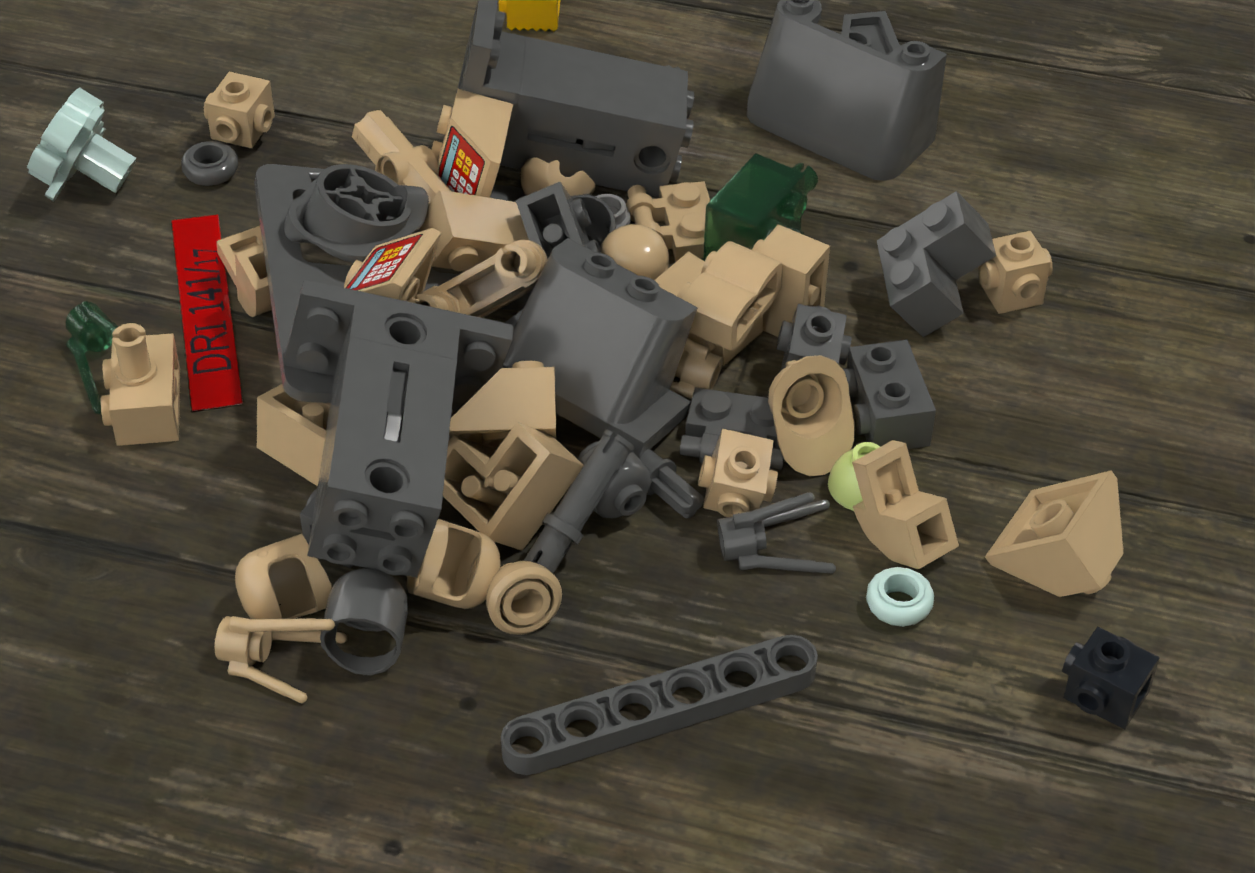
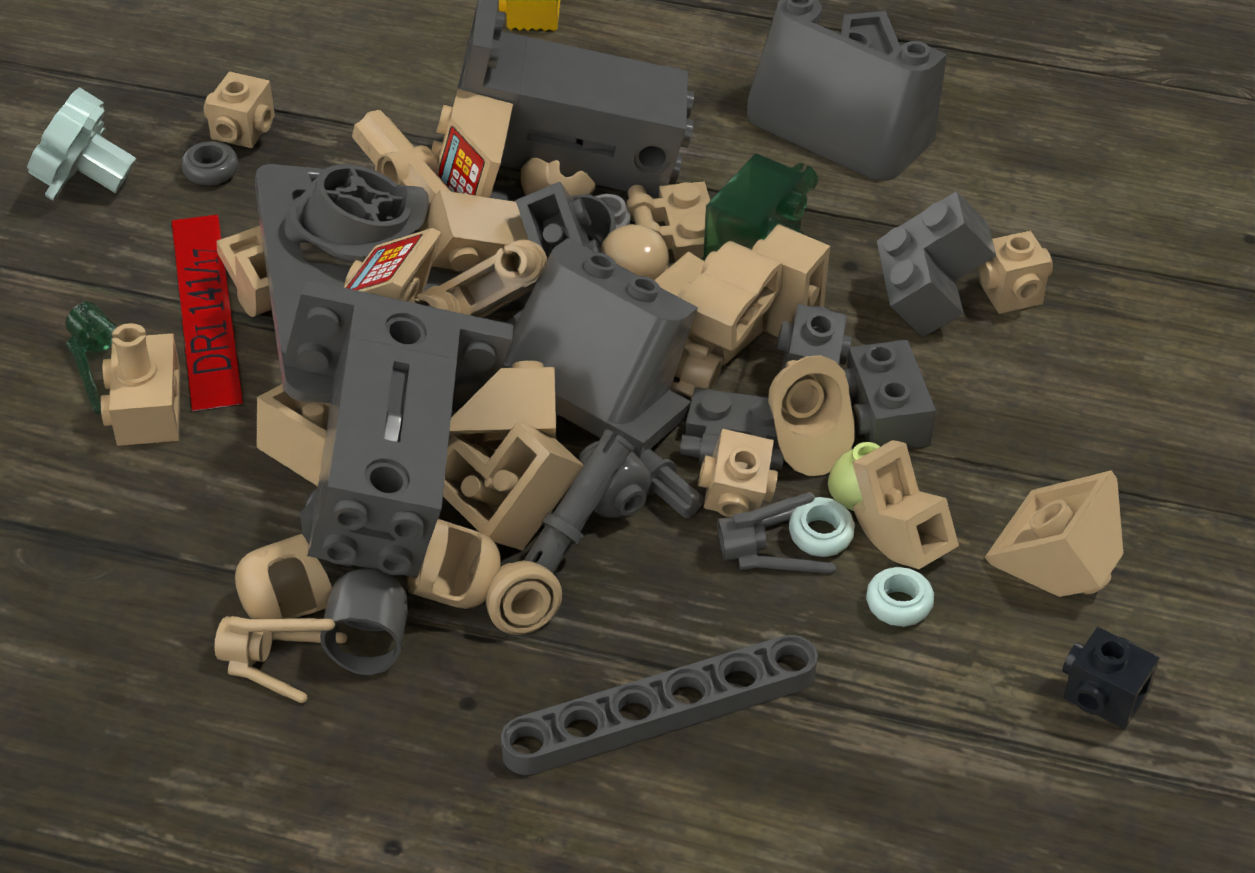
(818, 543): none -> light aqua piece

